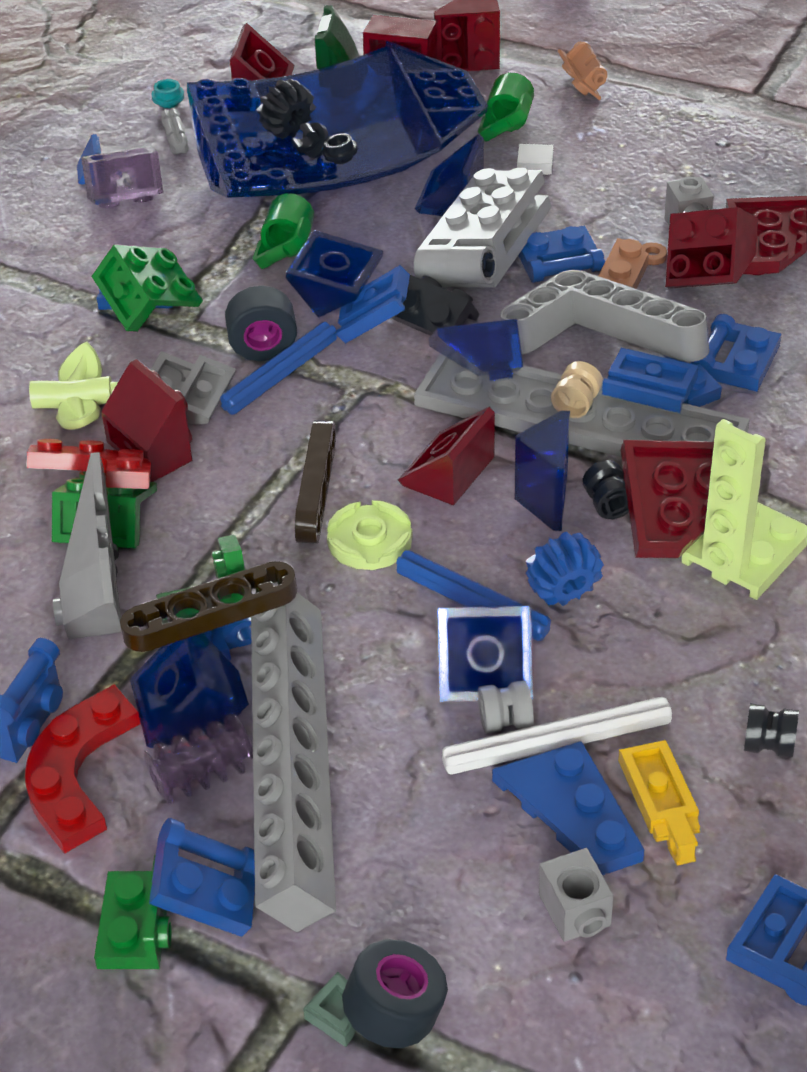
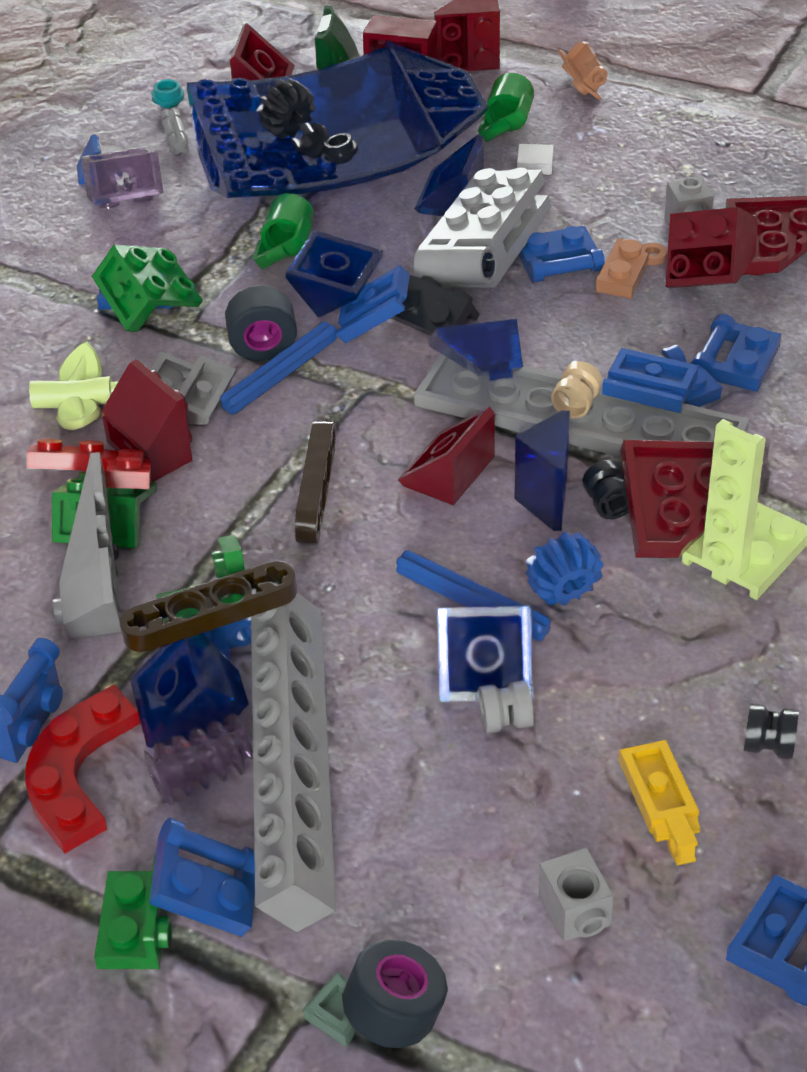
(369, 535): yellowish green tile -> none
(556, 734): white axle -> none
(575, 803): blue wing -> none
(609, 309): light grey beam -> none

